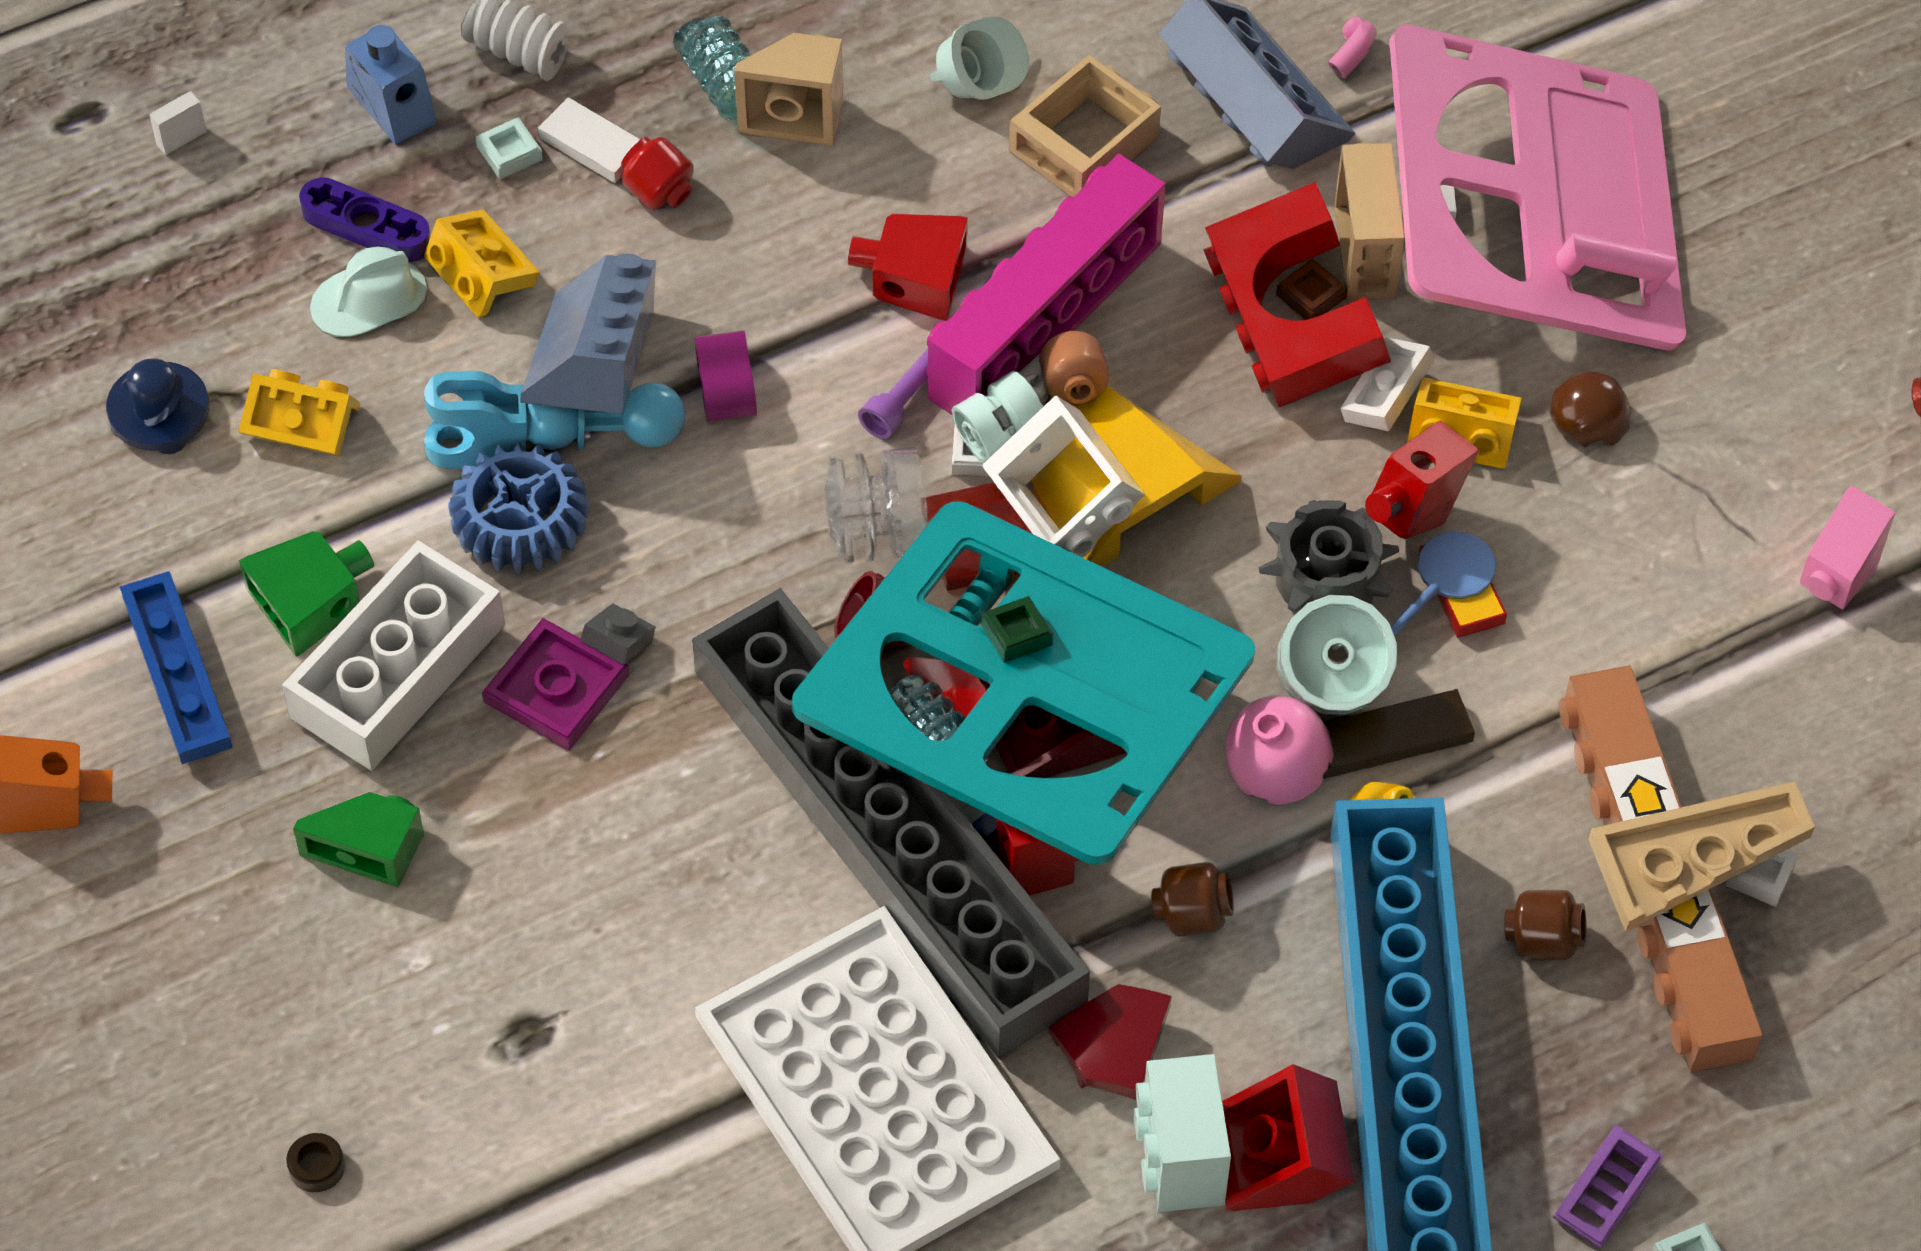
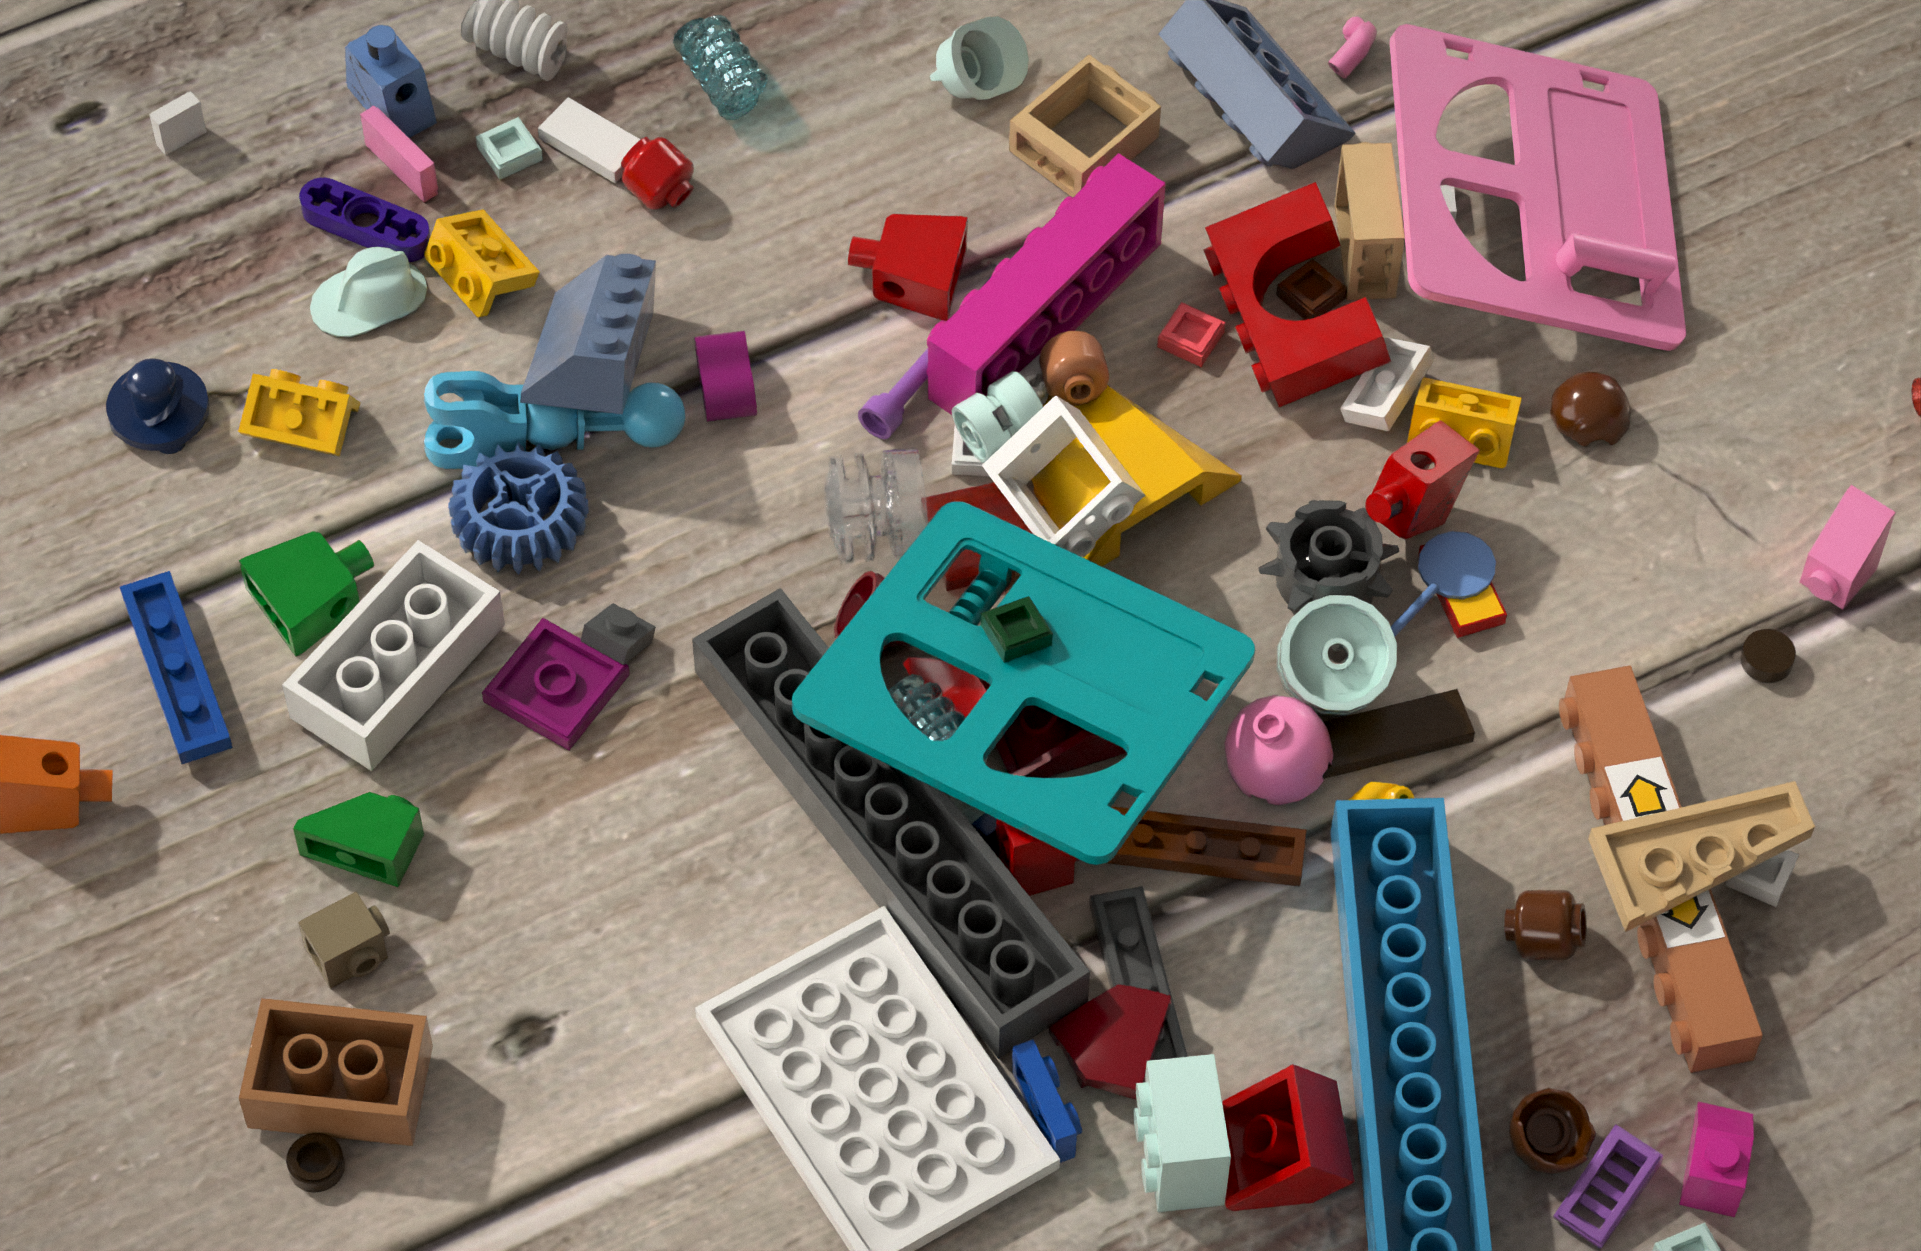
(336, 1071): none -> medium nougat brick
(345, 939): none -> dark tan brick
(399, 153): none -> bright pink tile
(792, 89): tan slope -> none
(1038, 1084): none -> blue plate
(1134, 955): none -> dark grey tile
(1191, 334): none -> coral tile
(1193, 899): reddish brown head -> none
(1214, 848): none -> reddish brown plate
(1551, 1131): none -> reddish brown hair
(1718, 1159): none -> dark pink slope
(1768, 655): none -> dark brown tile

